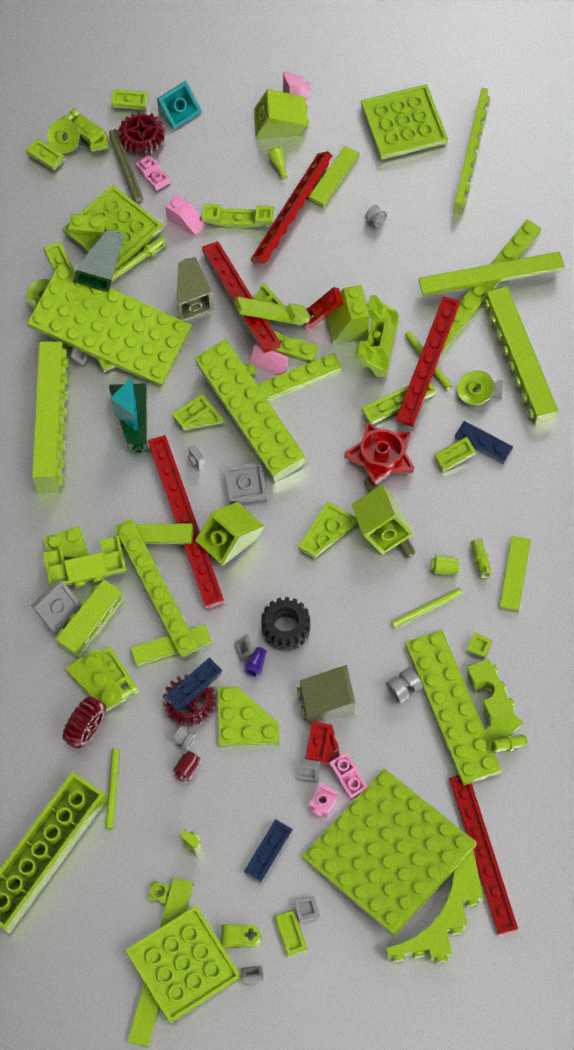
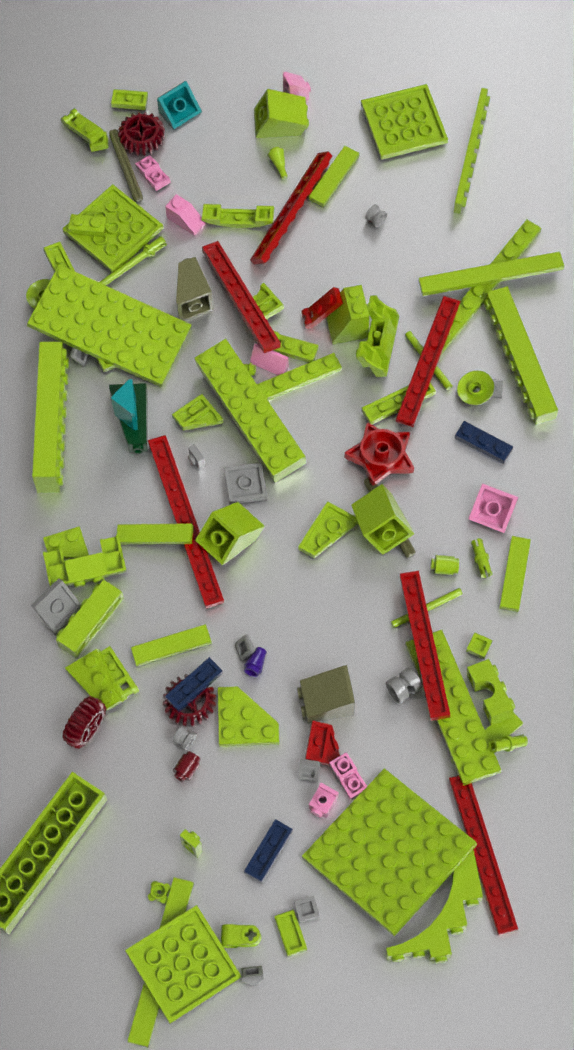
(45, 154): lime plate -> none
(56, 134): lime dish -> none
(100, 263): slope -> none
(112, 789): lime bar -> none
(157, 588): lime plate -> none
(264, 310): lime tile -> none
(281, 609): black tyre -> none
(298, 313): lime tile -> none
(424, 646): none -> red plate
(455, 454): lime plate -> none
(493, 508): none -> bright pink slope

